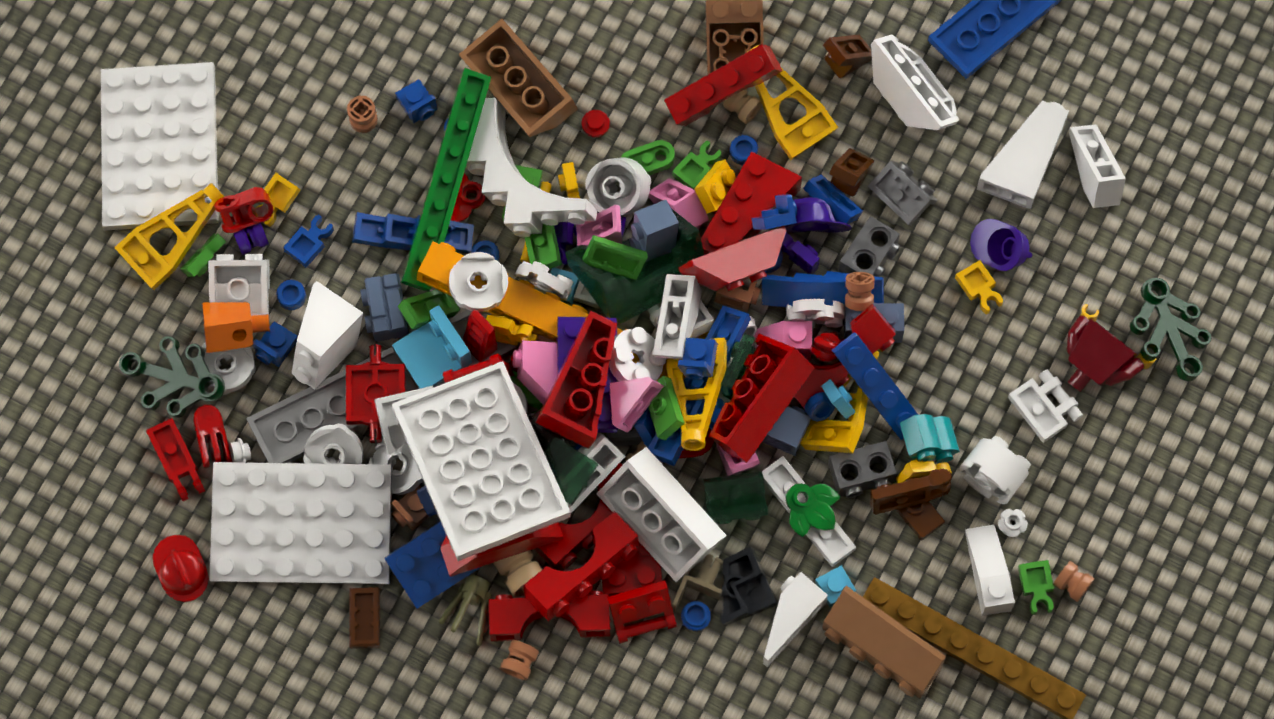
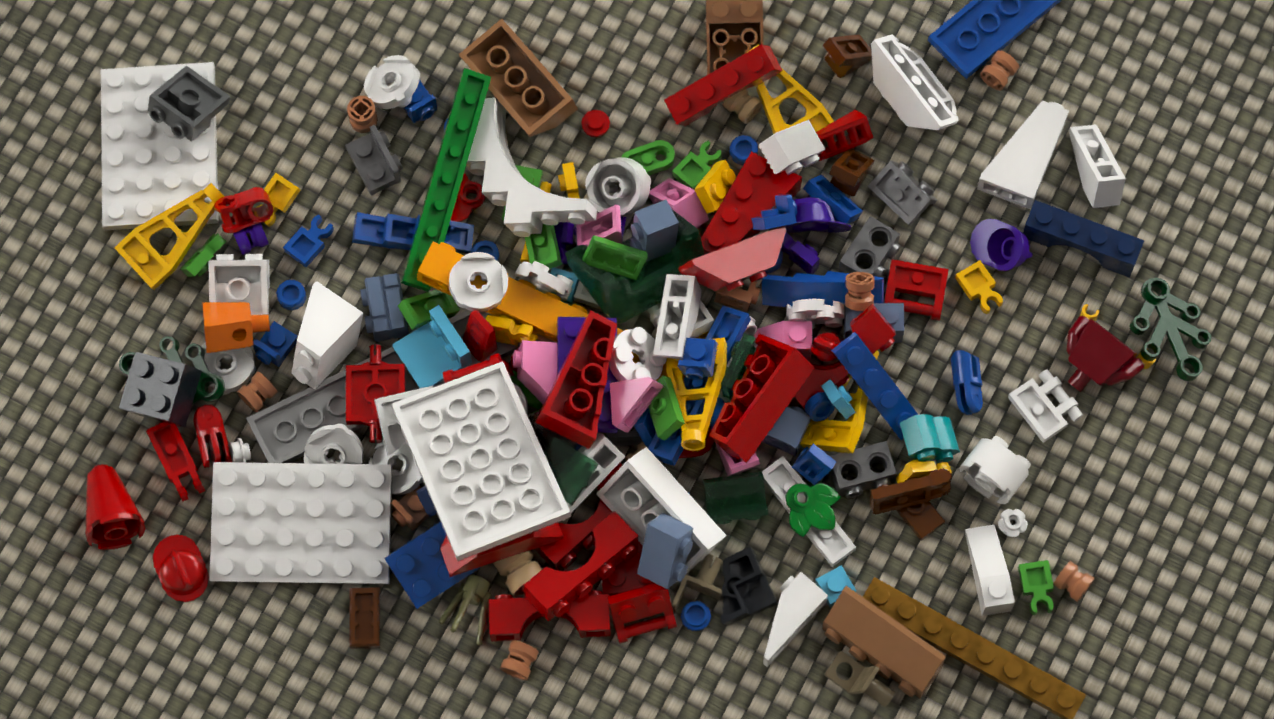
(110, 510): none -> red cone
(160, 389): none -> brick
(187, 103): none -> dark grey plate
(257, 391): none -> nougat wheel
(374, 161): none -> flat silver bracket
(400, 91): none -> white plate
(665, 550): none -> sand blue brick
(792, 147): none -> white brick
(813, 463): none -> blue bracket
(858, 134): none -> red slope
(861, 680): none -> dark tan bracket
(919, 281): none -> red plate
(967, 382): none -> blue arm
(1000, 69): none -> nougat wheel
(1058, 227): none -> dark blue arch

